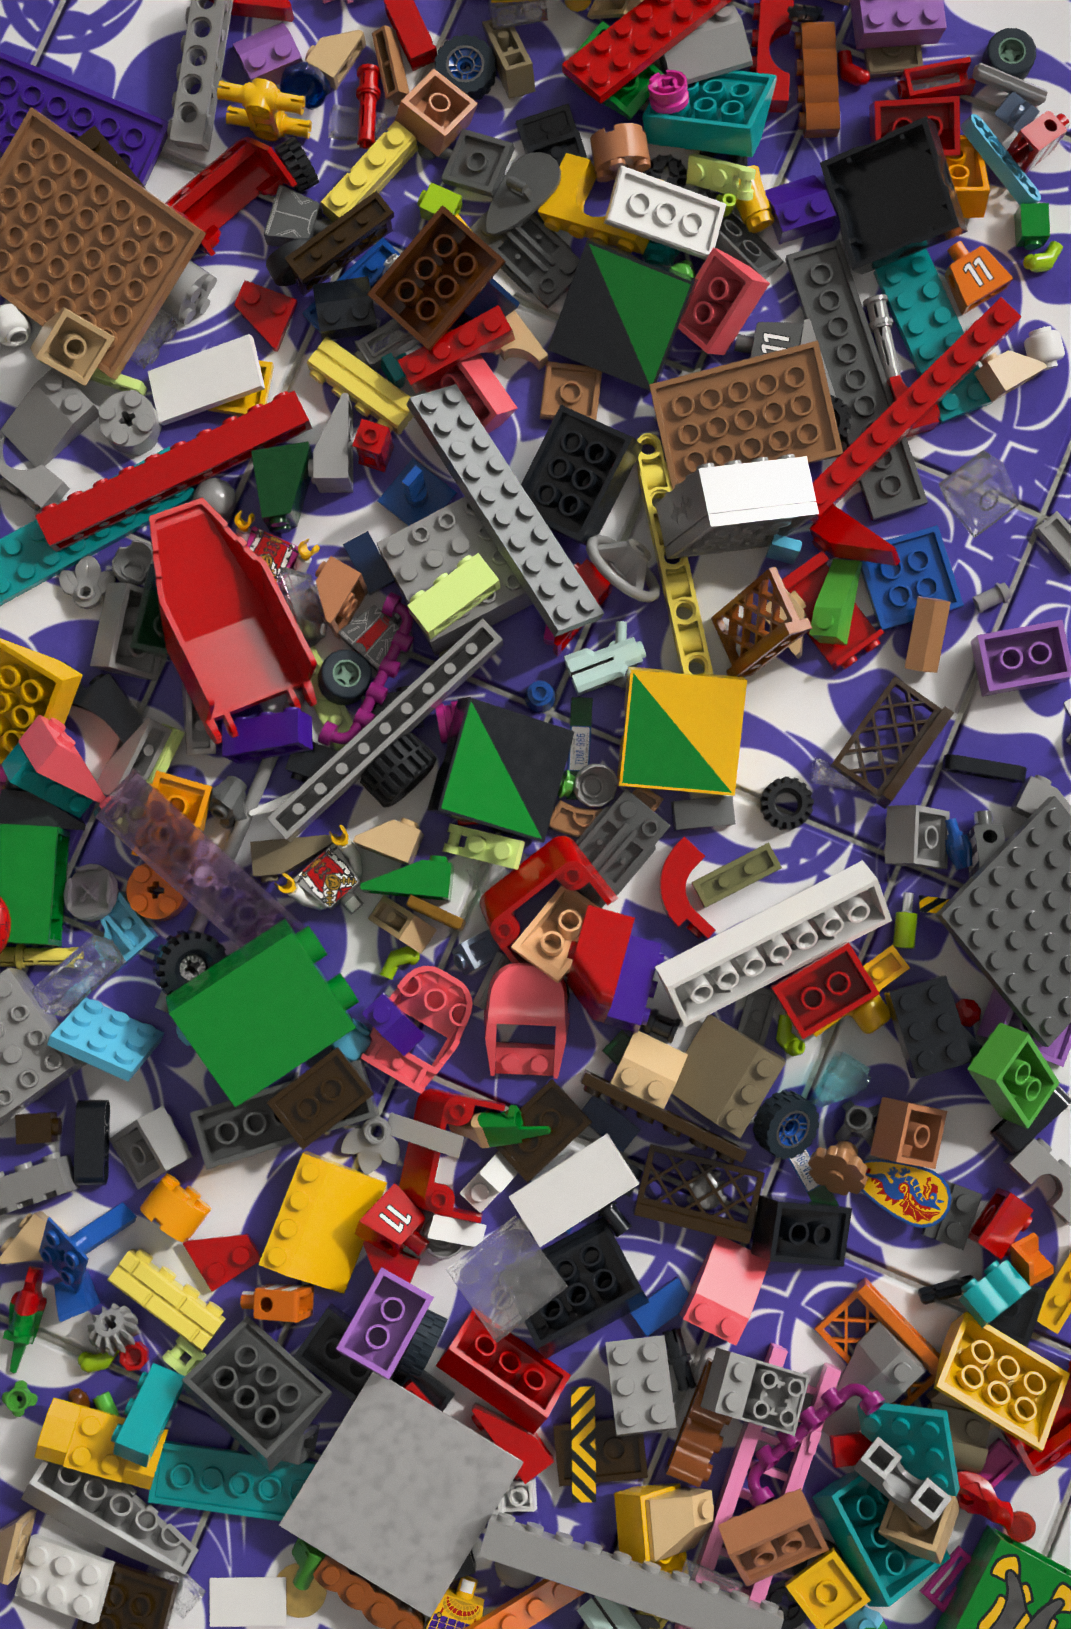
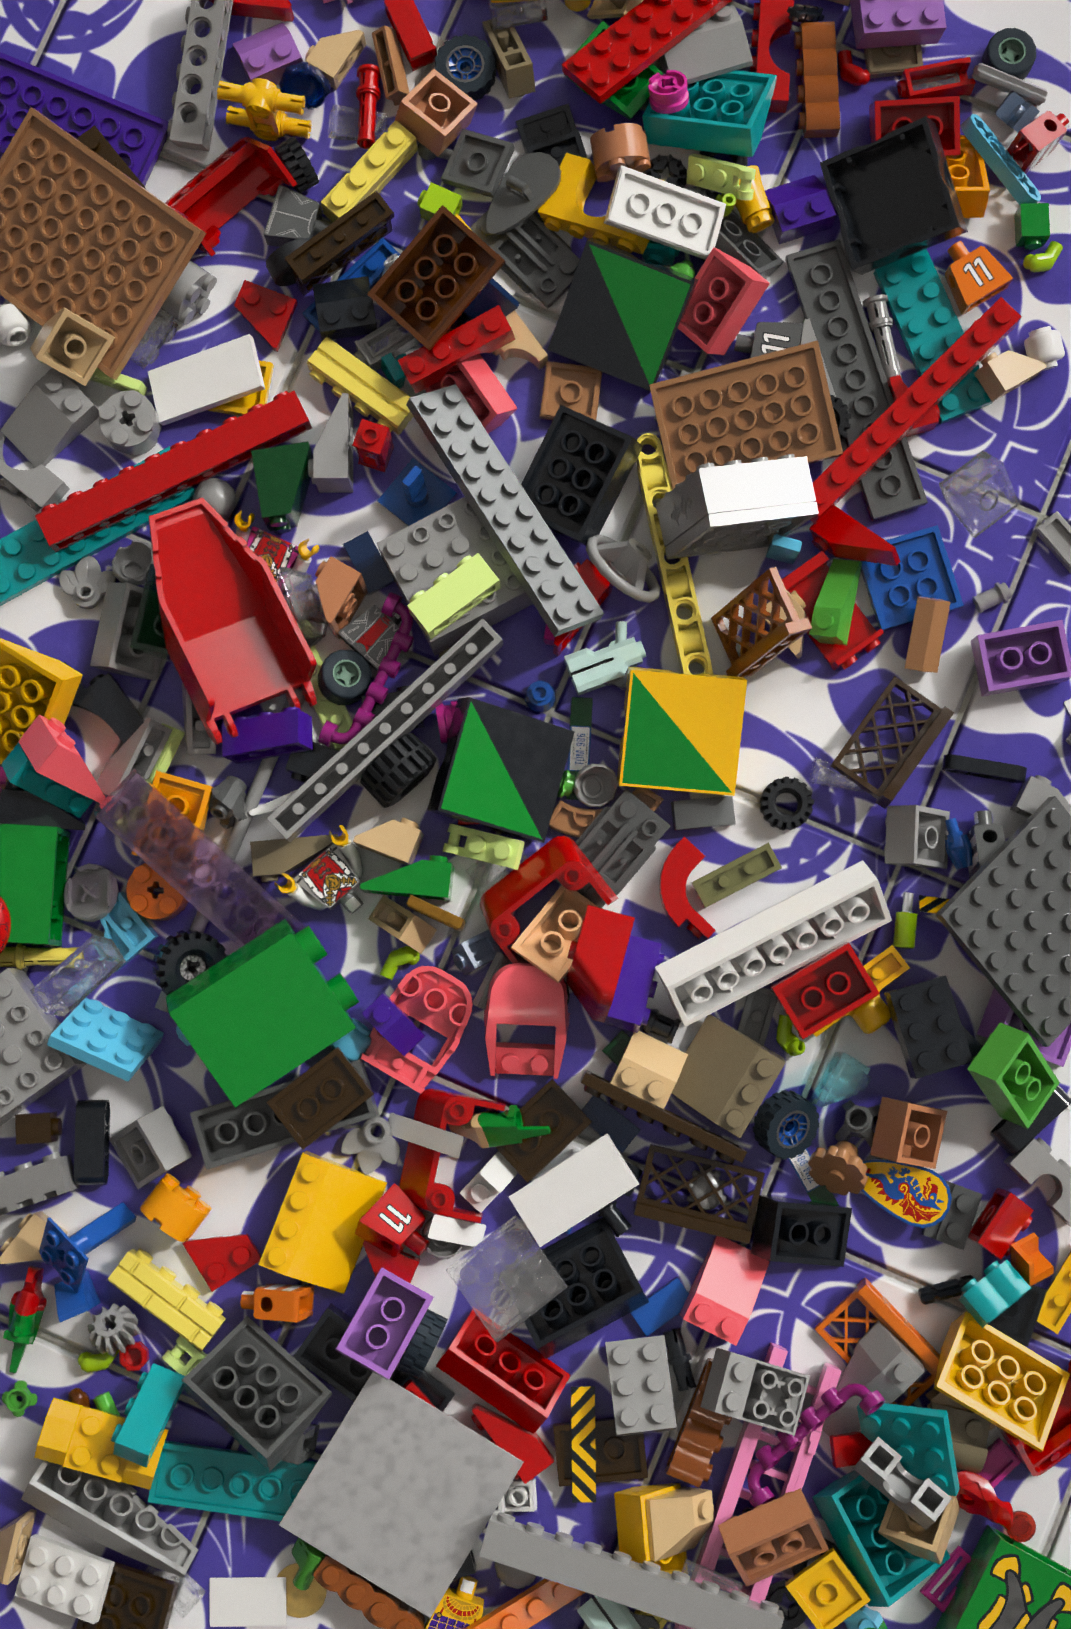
(968, 1011): red tile -> none

